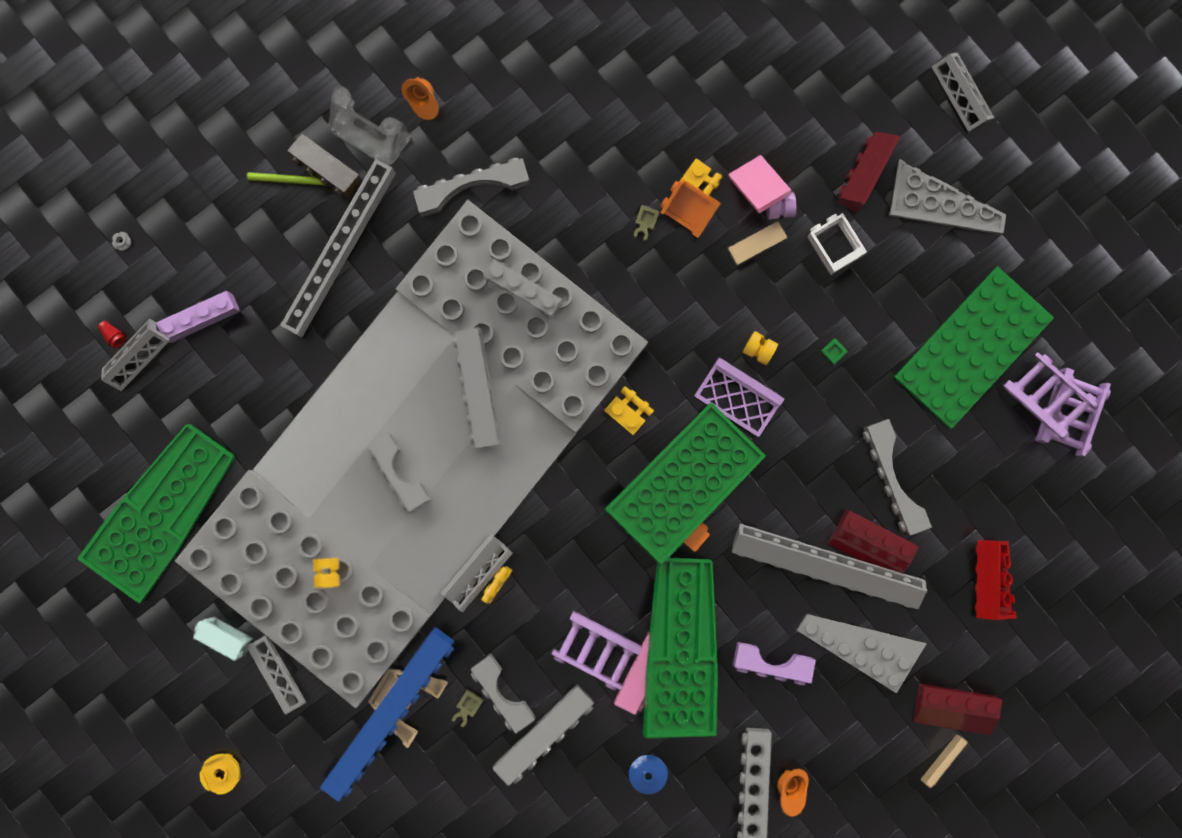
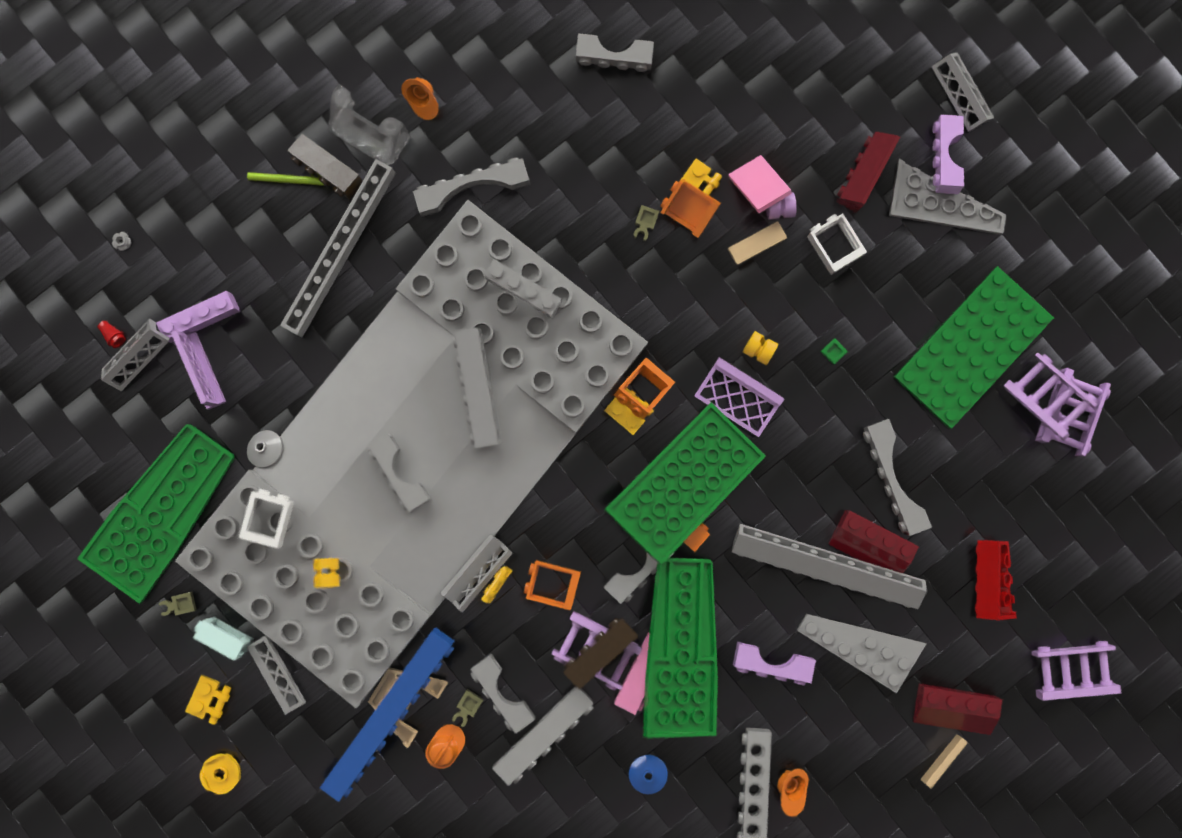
(180, 604): none -> olive plate
(199, 369): none -> lavender fence
(203, 696): none -> yellow plate
(269, 453): none -> light grey dish
(276, 541): none -> white window
(445, 746): none -> orange piece
(529, 587): none -> orange window
(592, 52): none -> light grey arch
(599, 653): none -> dark brown brick
(622, 586): none -> light grey arch
(655, 376): none -> orange window
(948, 176): none -> lavender arch
(1068, 689): none -> lavender fence

